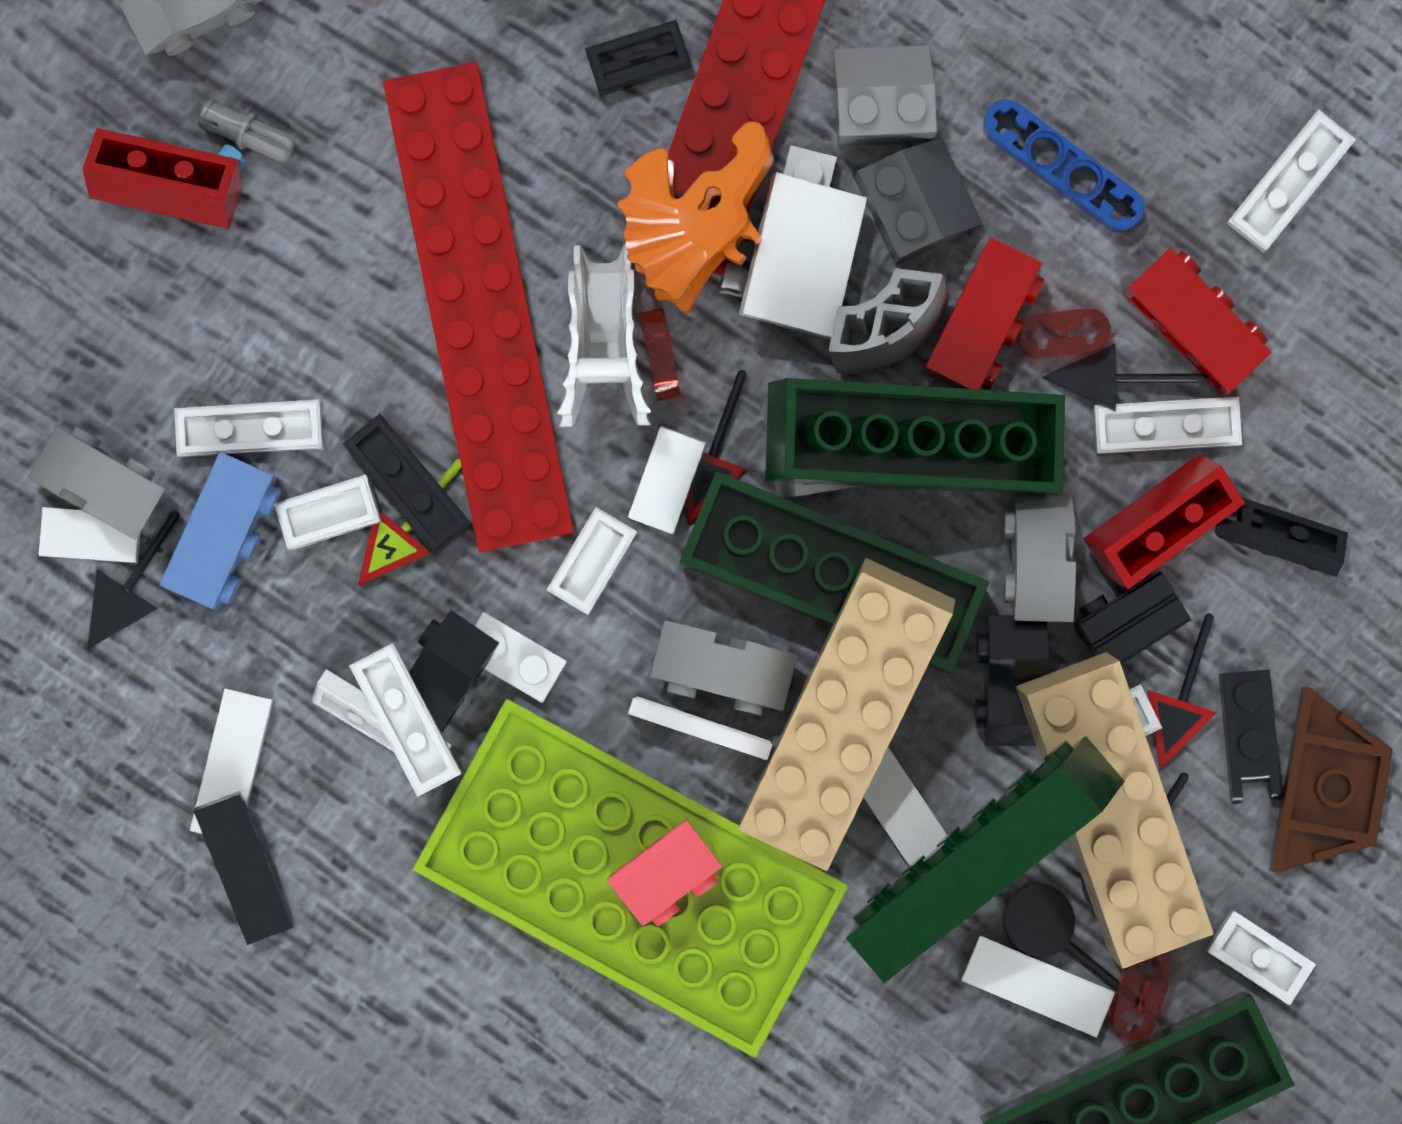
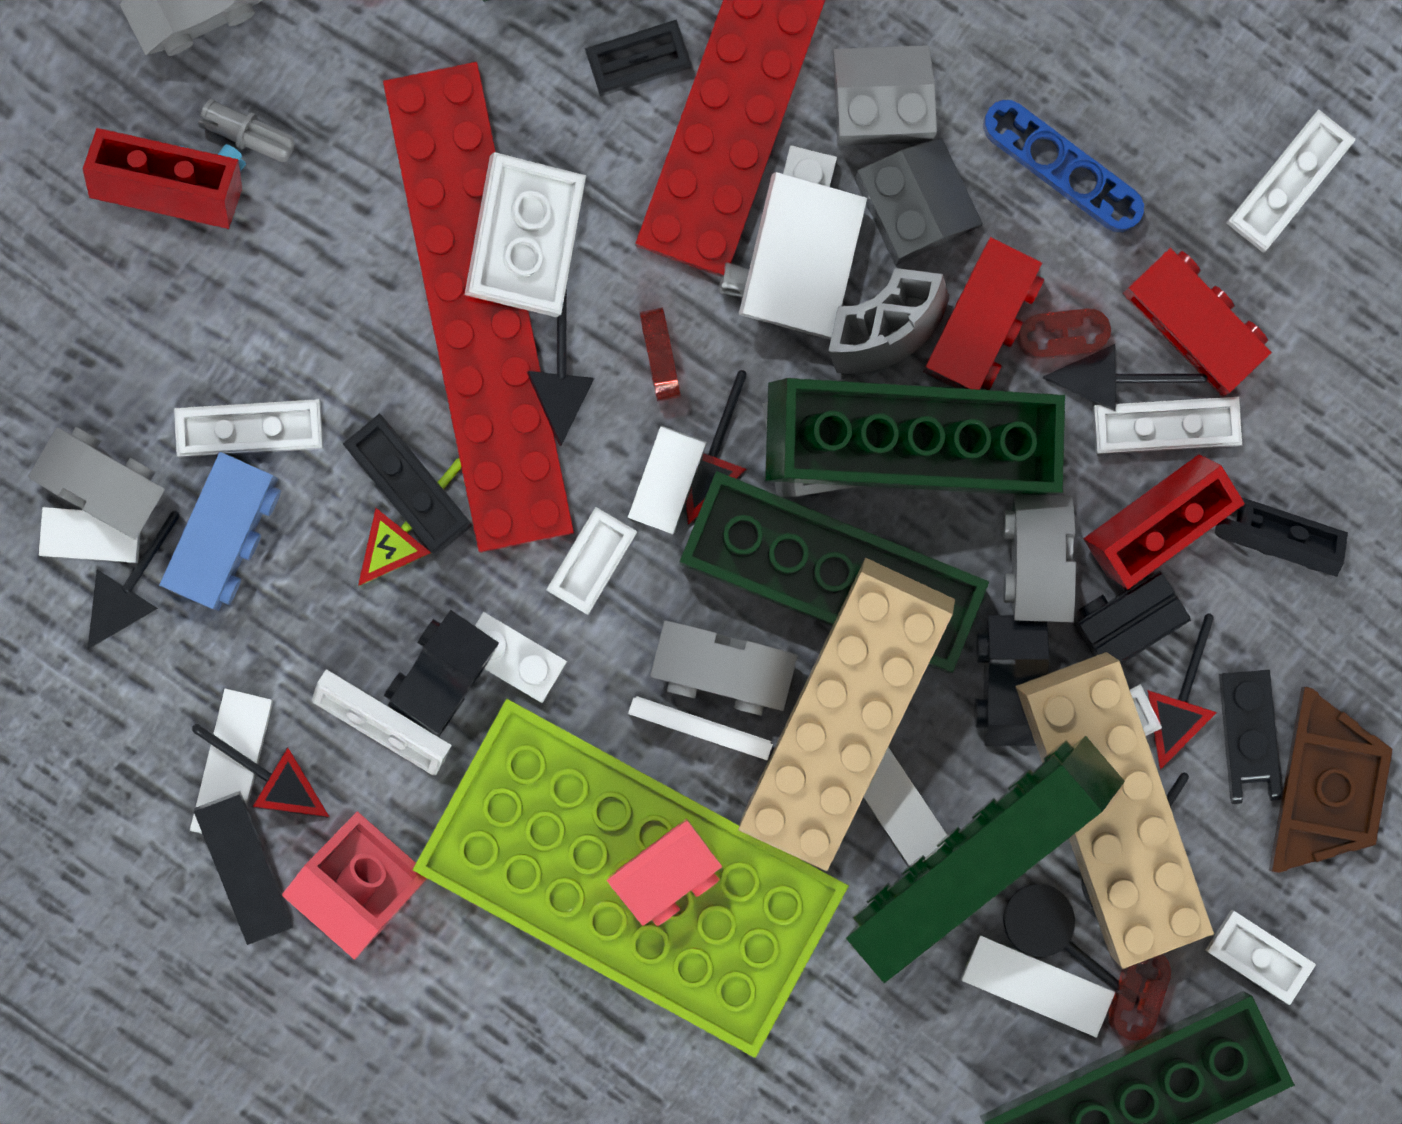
(284, 788): none -> piece
(328, 512): white tile -> none
(354, 885): none -> coral slope
(405, 719): white tile -> none
(525, 235): none -> white tile
(560, 393): none -> black piece
(602, 334): white animal -> none
(682, 238): orange animal -> none

